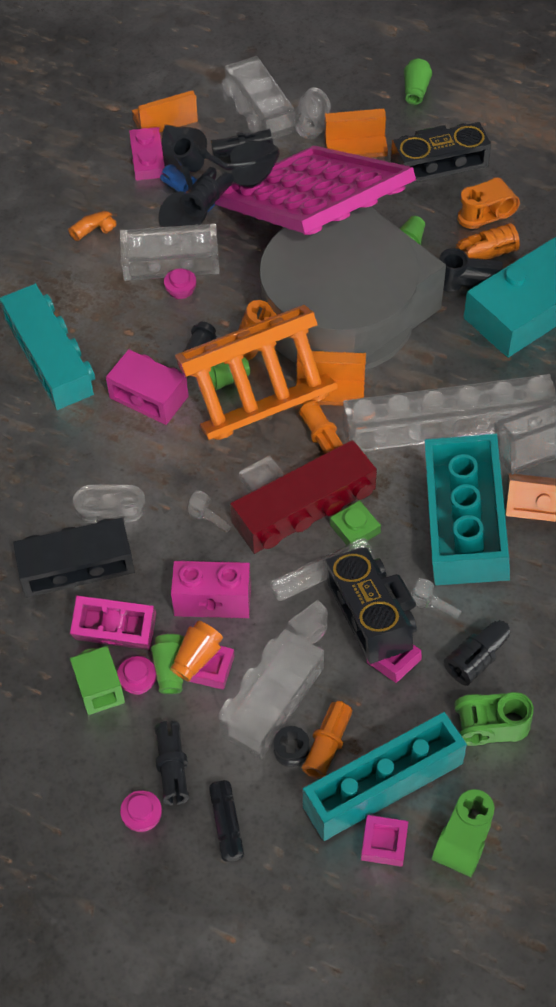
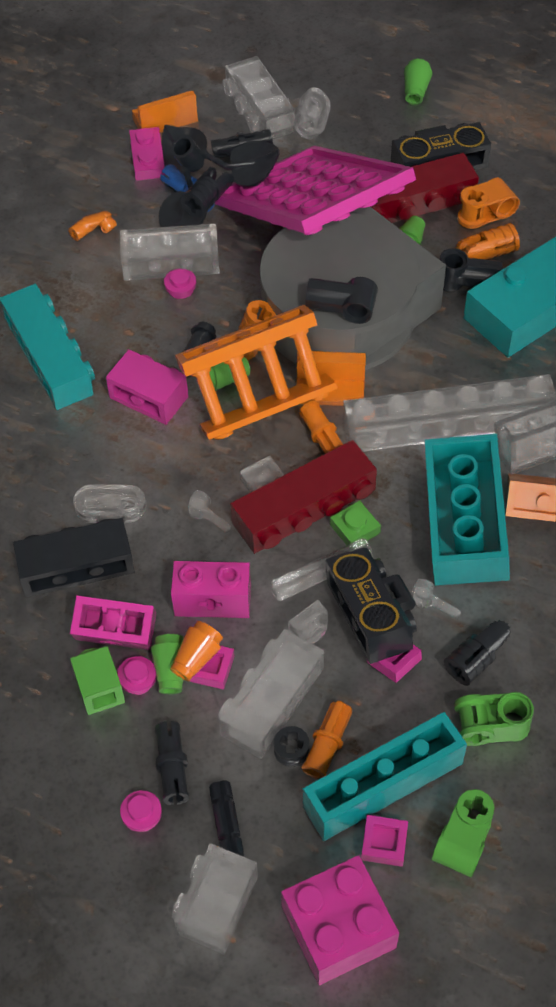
(215, 898): none -> clear brick
(339, 920): none -> dark pink brick
(351, 299): none -> black piece
(357, 132): orange panel -> none
(435, 188): none -> dark red brick

